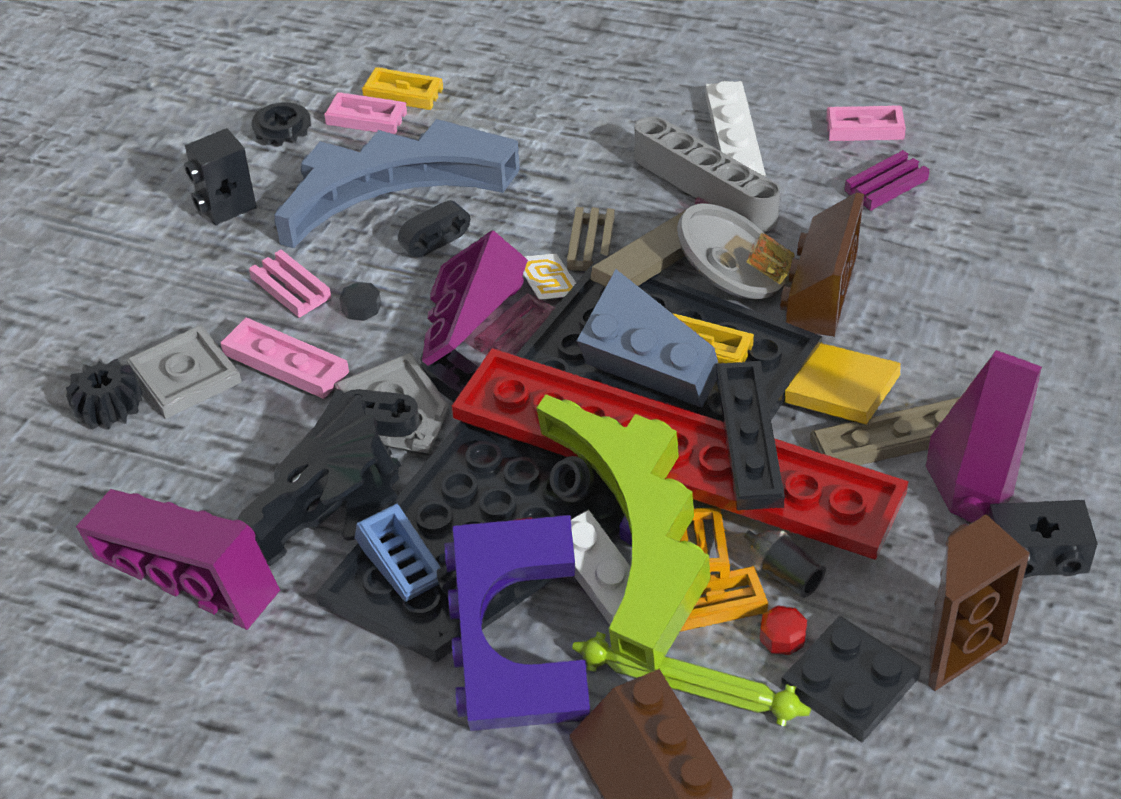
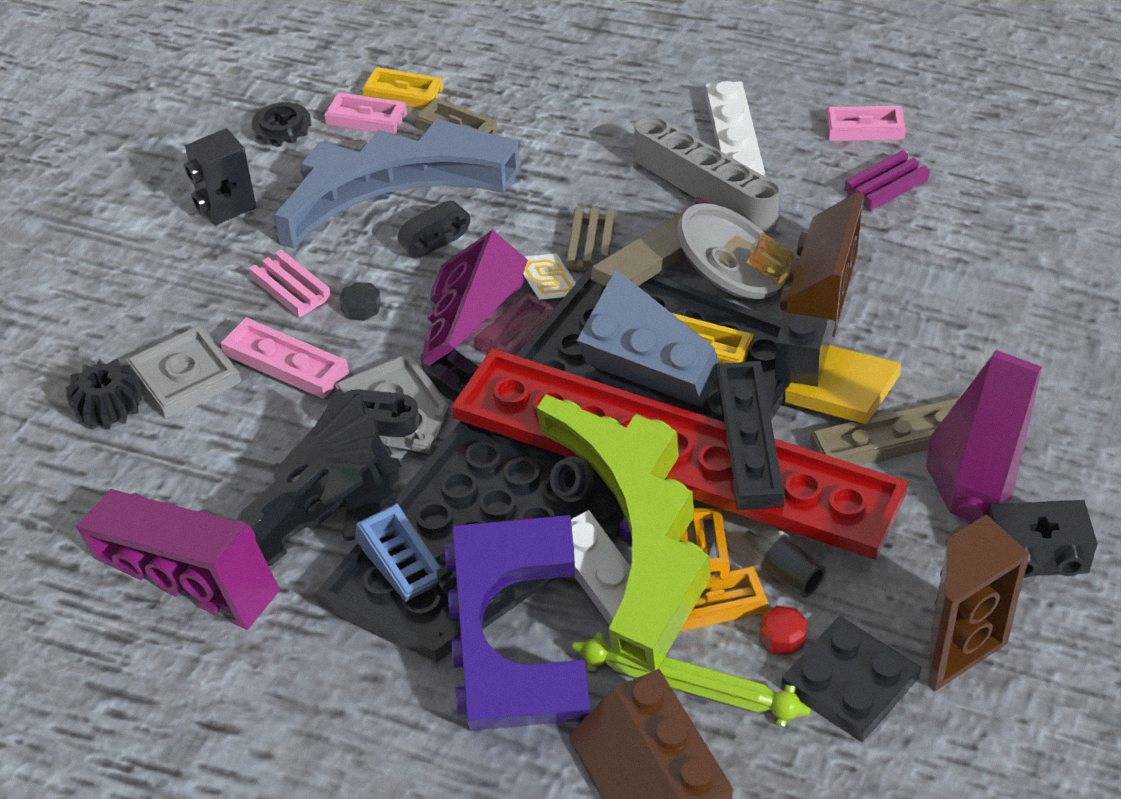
(454, 114): none -> dark tan tile
(802, 348): none -> black slope

